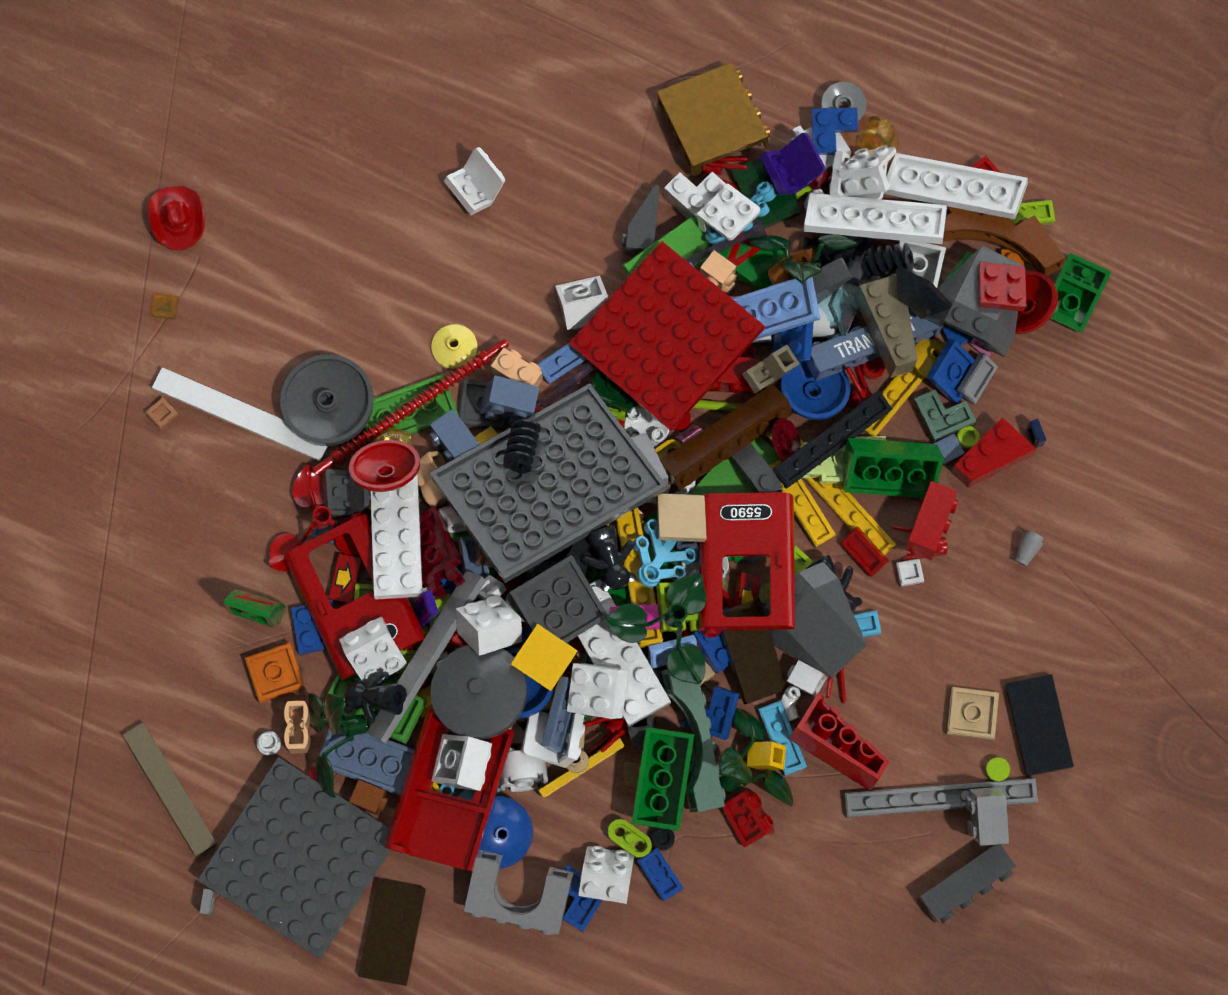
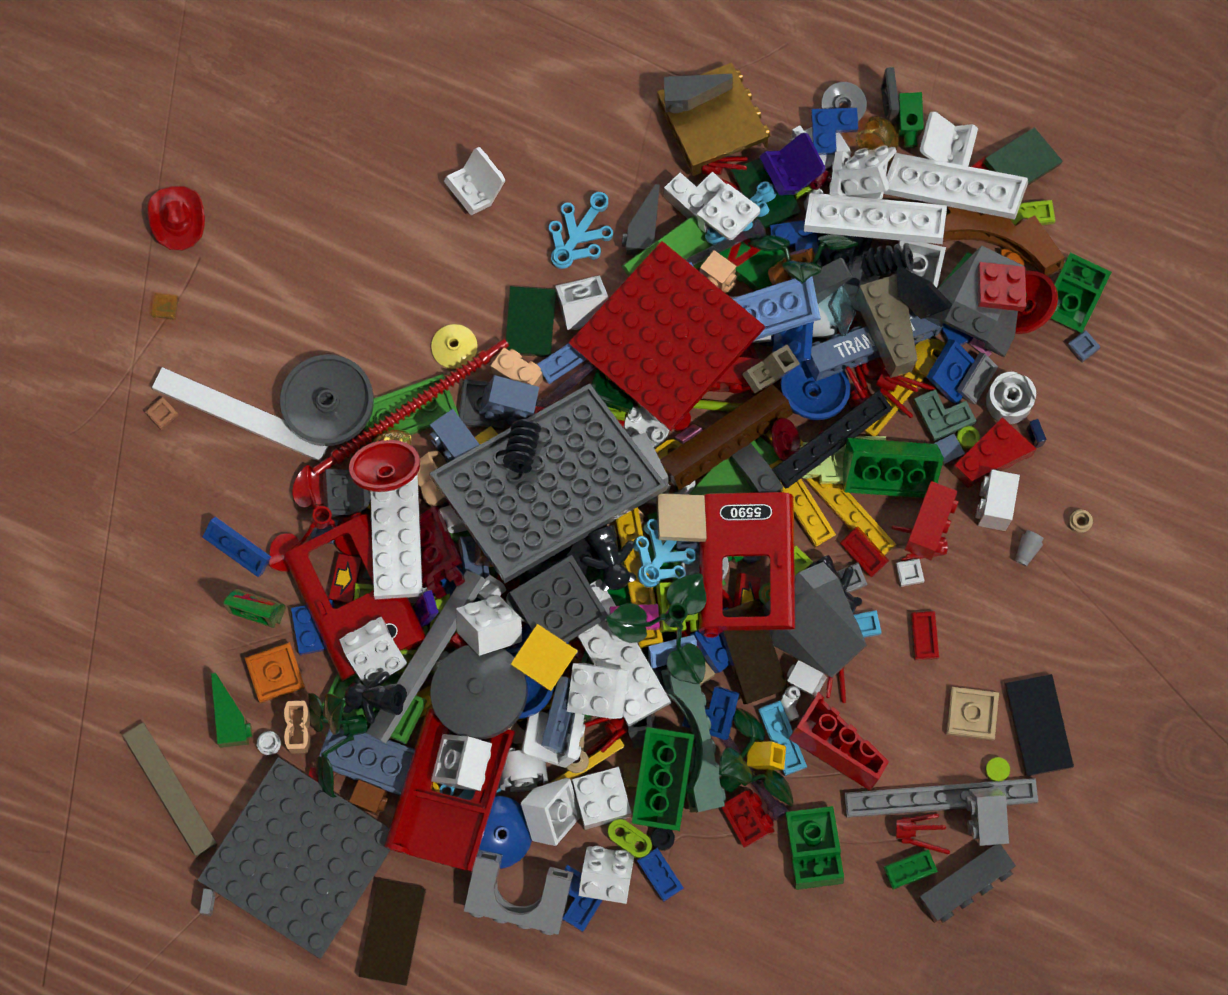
(230, 723): none -> green slope
(236, 546): none -> blue plate
(531, 320): none -> dark green tile
(551, 811): none -> white slope
(579, 233): none -> medium azure plant
(601, 798): none -> white brick
(688, 92): none -> dark grey slope
(775, 808): none -> piece
(795, 234): none -> blue plate
(814, 848): none -> green slope
(857, 581): none -> light grey tile
(887, 384): none -> red plant
(890, 95): none -> dark grey tile
(907, 828): none -> red plant
(910, 111): none -> green torso
(910, 869): none -> green plate
(924, 635): none -> red tile
(948, 142): none -> white bracket
(998, 500): none -> white brick
(1016, 387): none -> white brick
(1025, 157): none -> dark green tile
(1083, 346): none -> sand blue tile
(1083, 514): none -> tan plate

